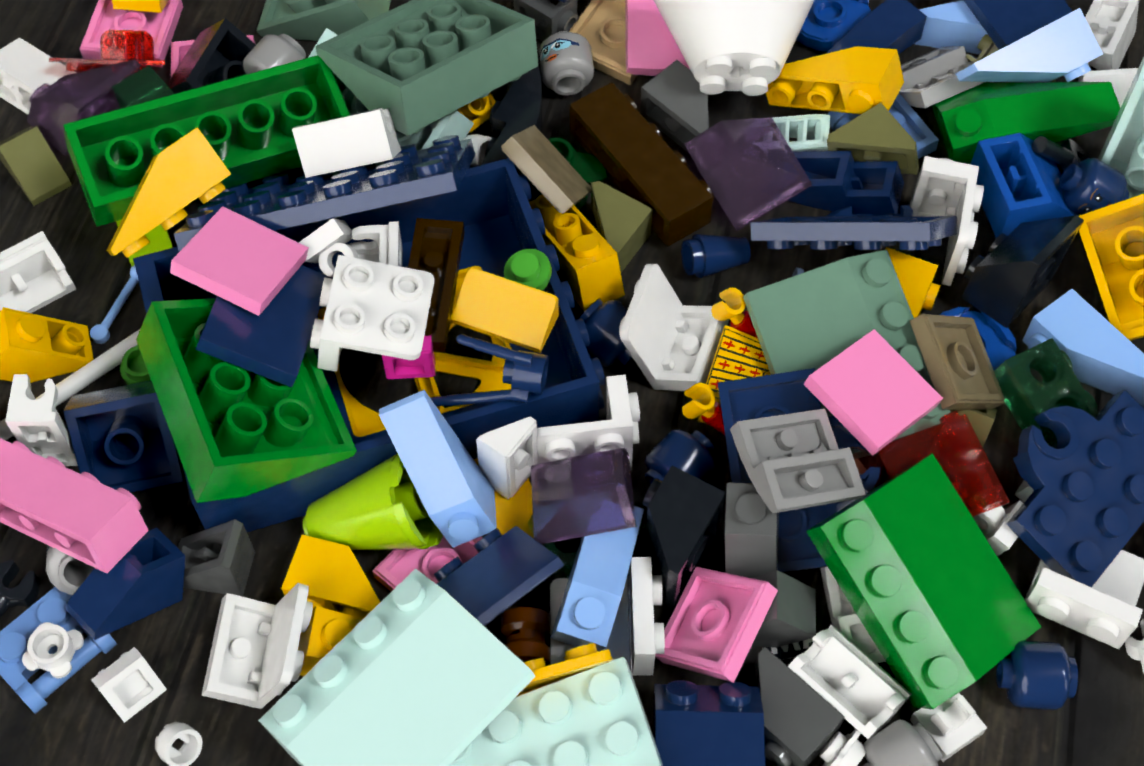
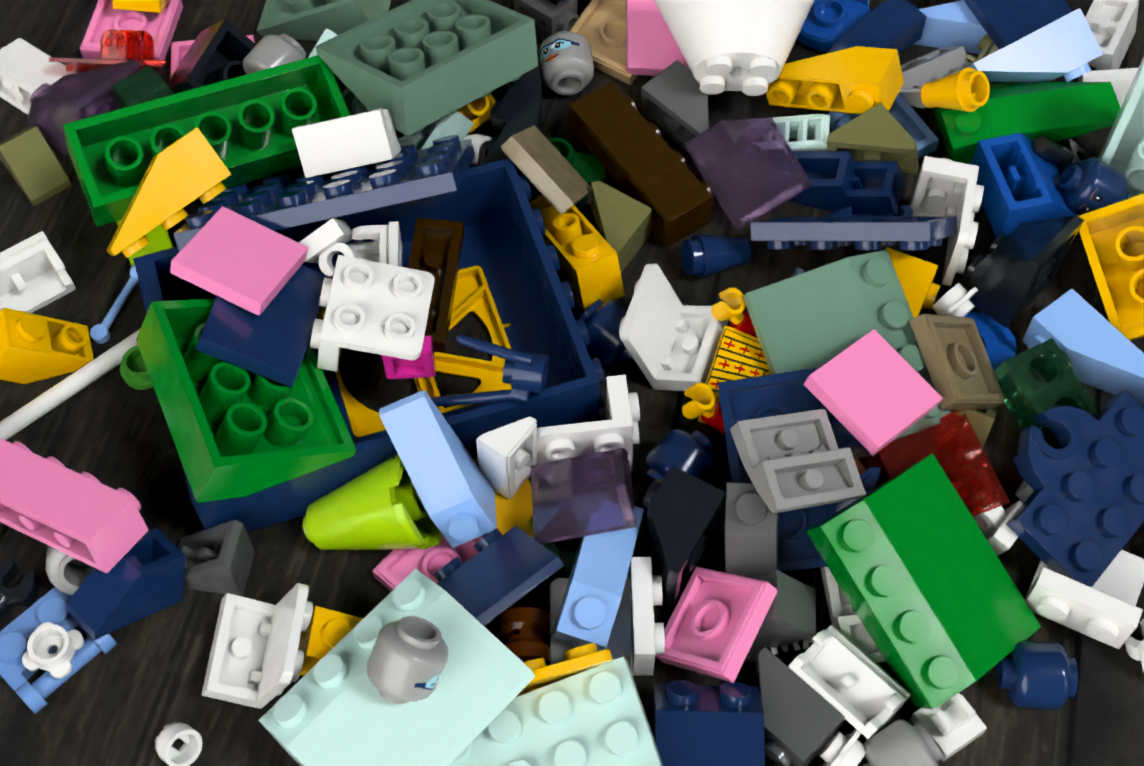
(38, 422): white hinge -> none
(123, 437): dark blue slope -> none
(129, 684): white tile -> none
(332, 577): yellow slope -> none
(407, 660): none -> light grey head
(505, 309): yellow slope -> none
(529, 268): bright green plate -> none
(955, 302): none -> white plate
(958, 91): none -> yellow cone

